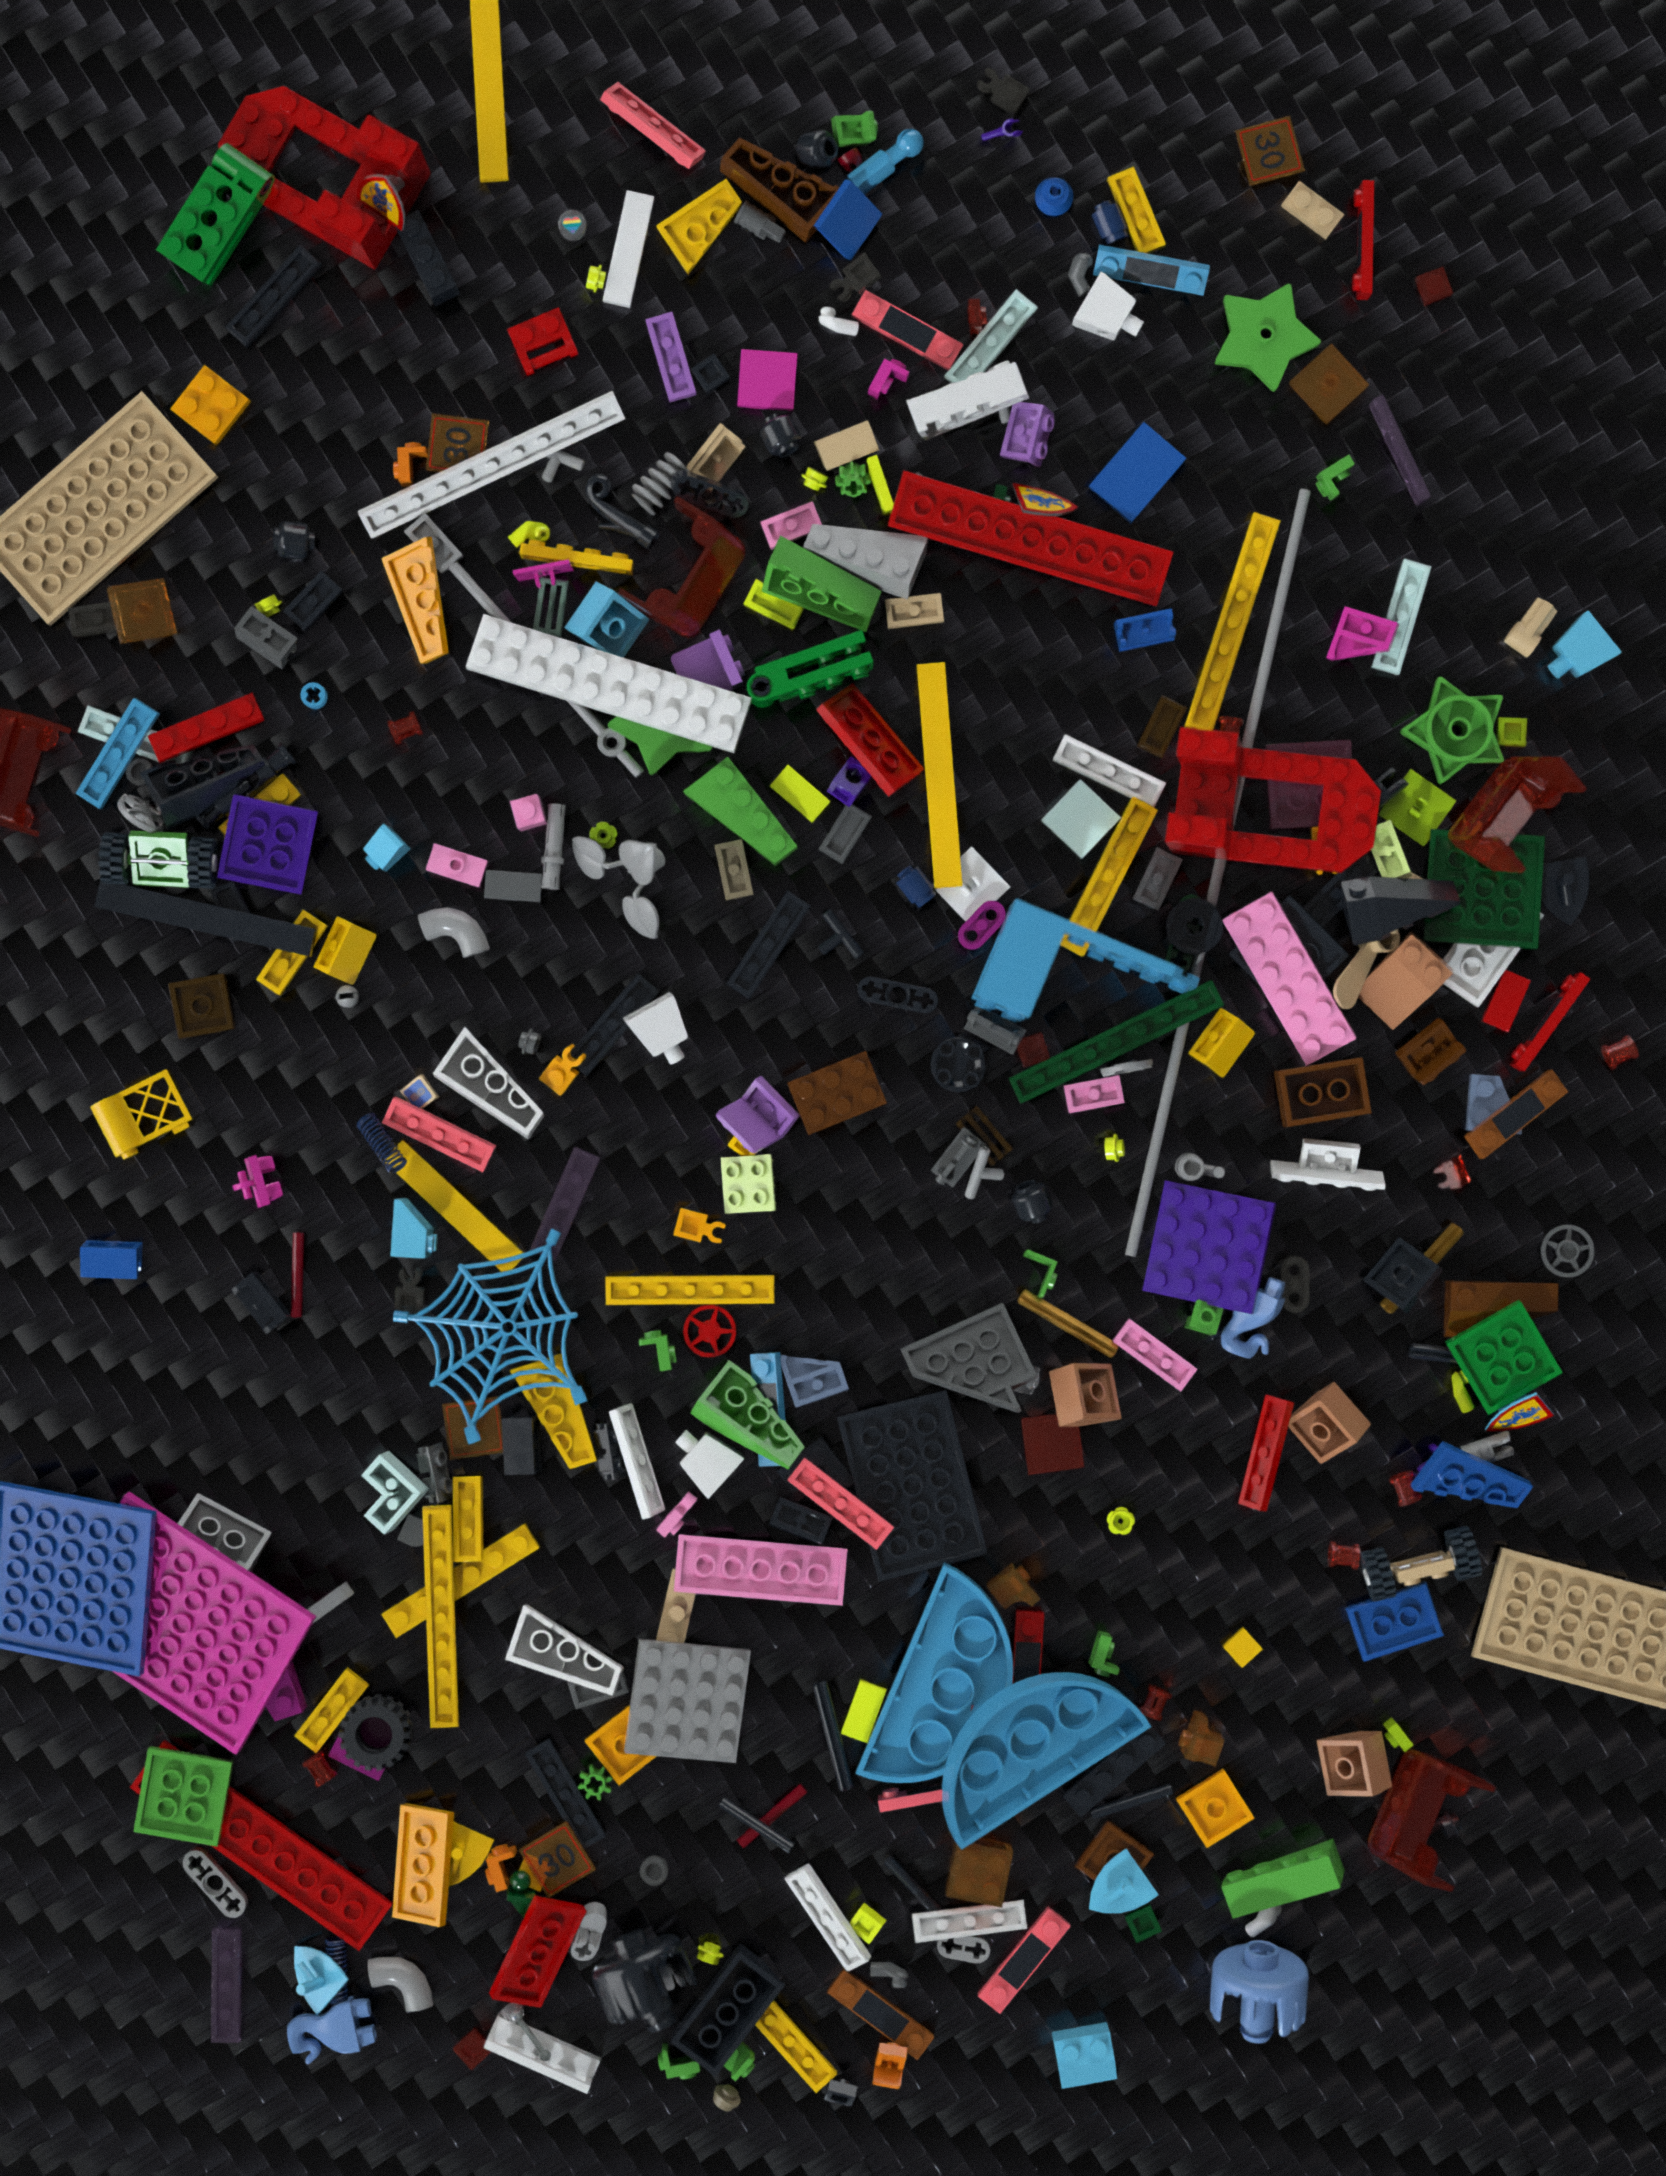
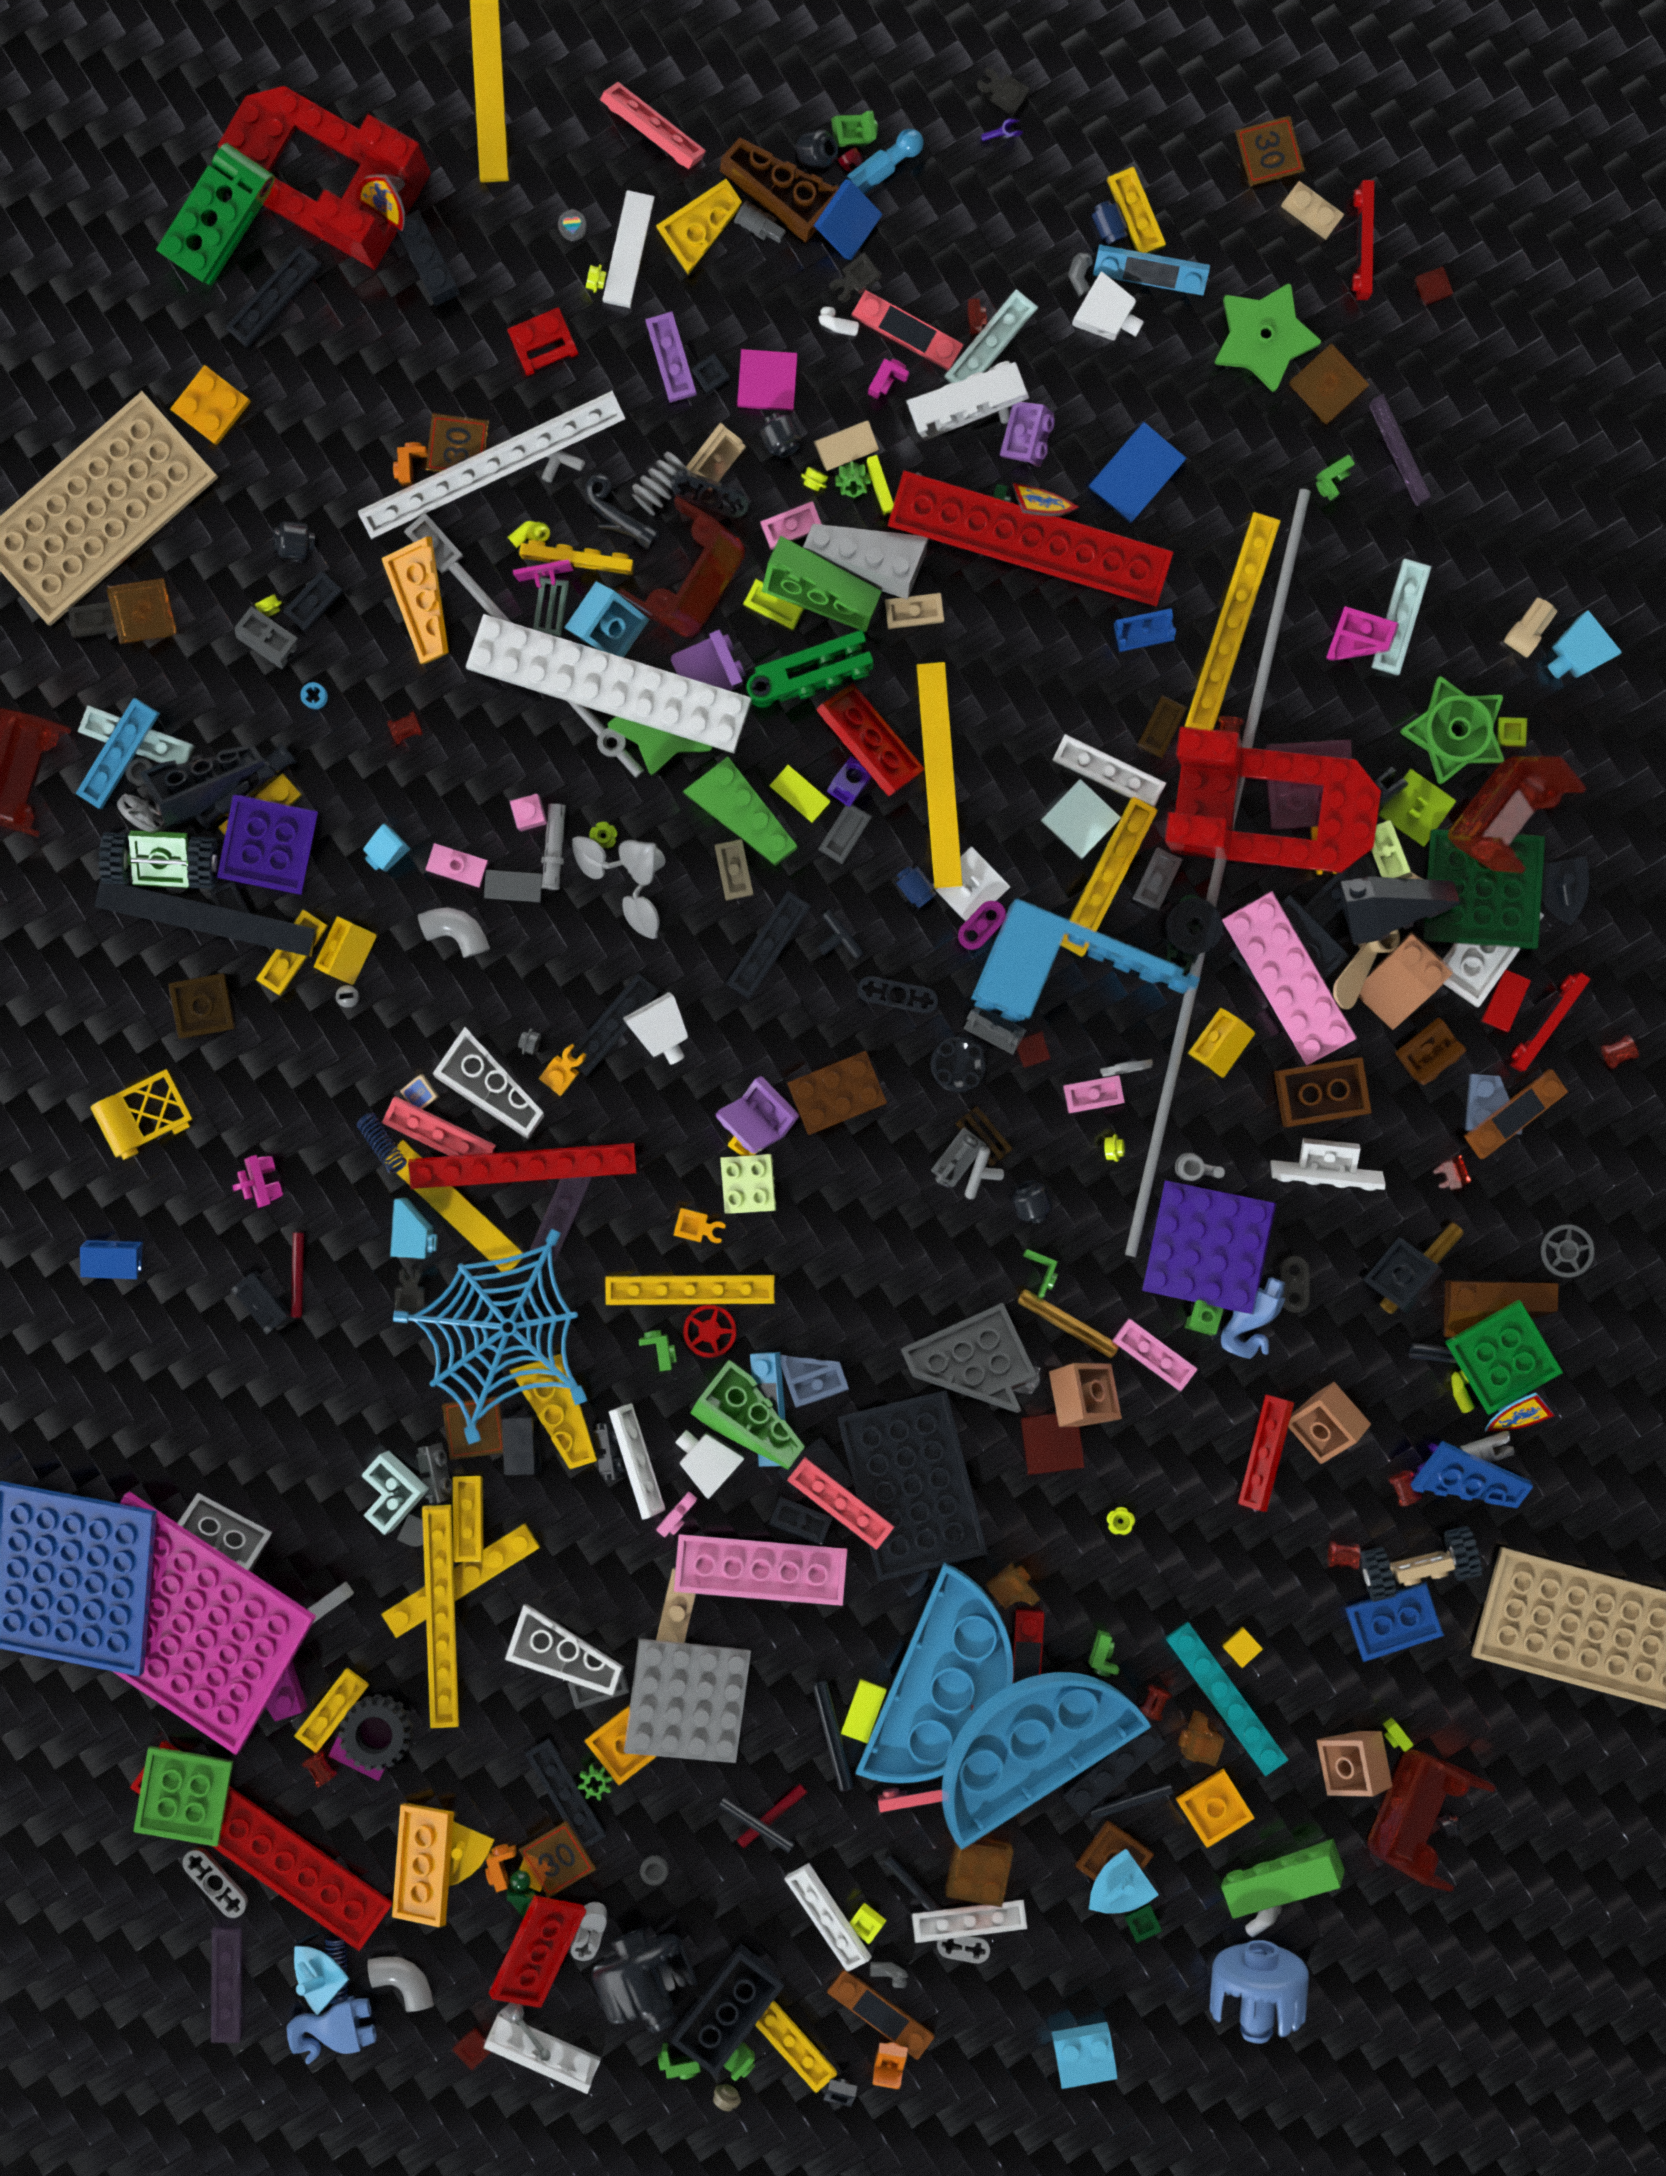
(205, 728): red plate -> none
(522, 1166): none -> red plate
(709, 1953): neon yellow plate -> none
(1023, 1959): coral plate -> none
(1053, 203): blue cone -> none
(1116, 1041): dark green plate -> none
(1226, 1698): none -> teal plate

